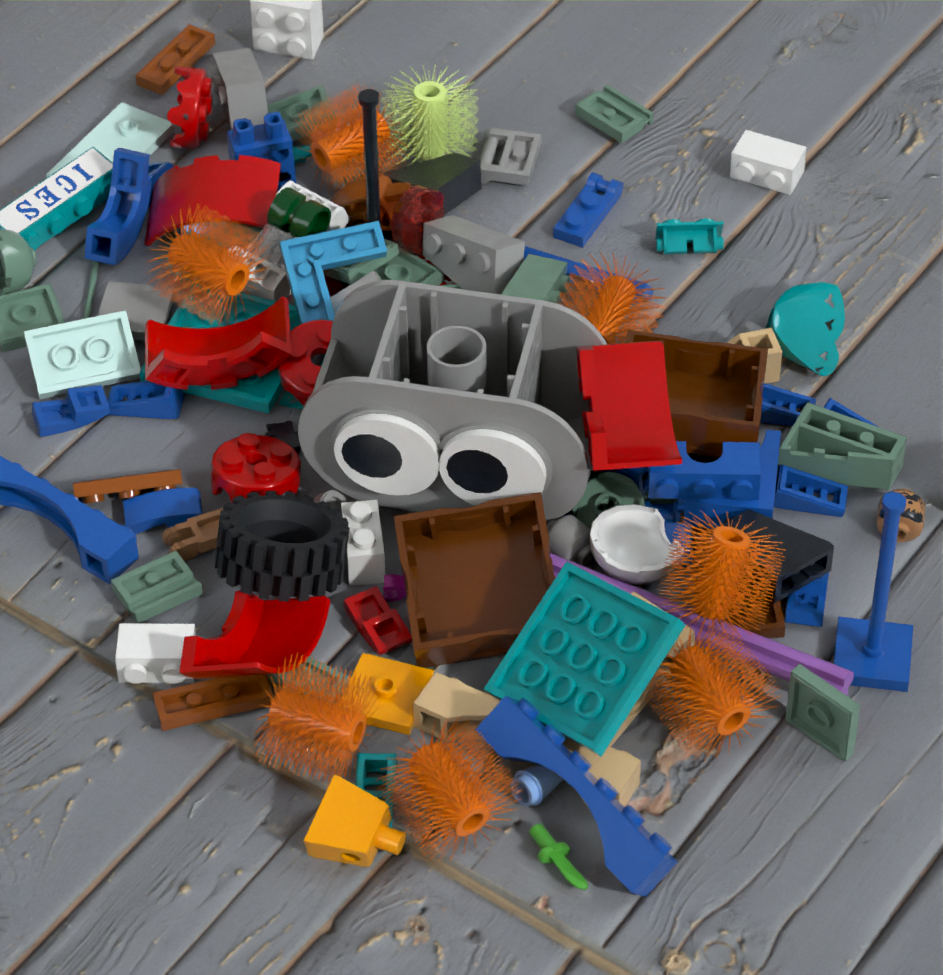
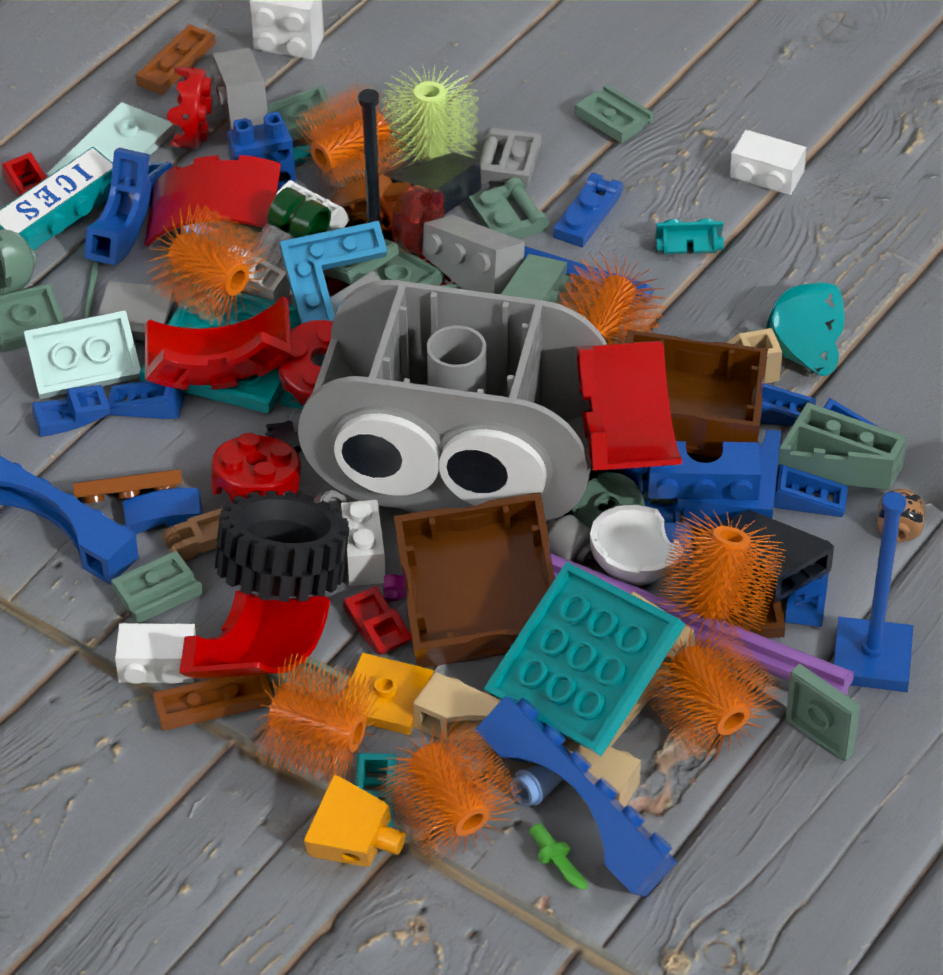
(19, 166): none -> red slope
(496, 213): none -> sand green plate

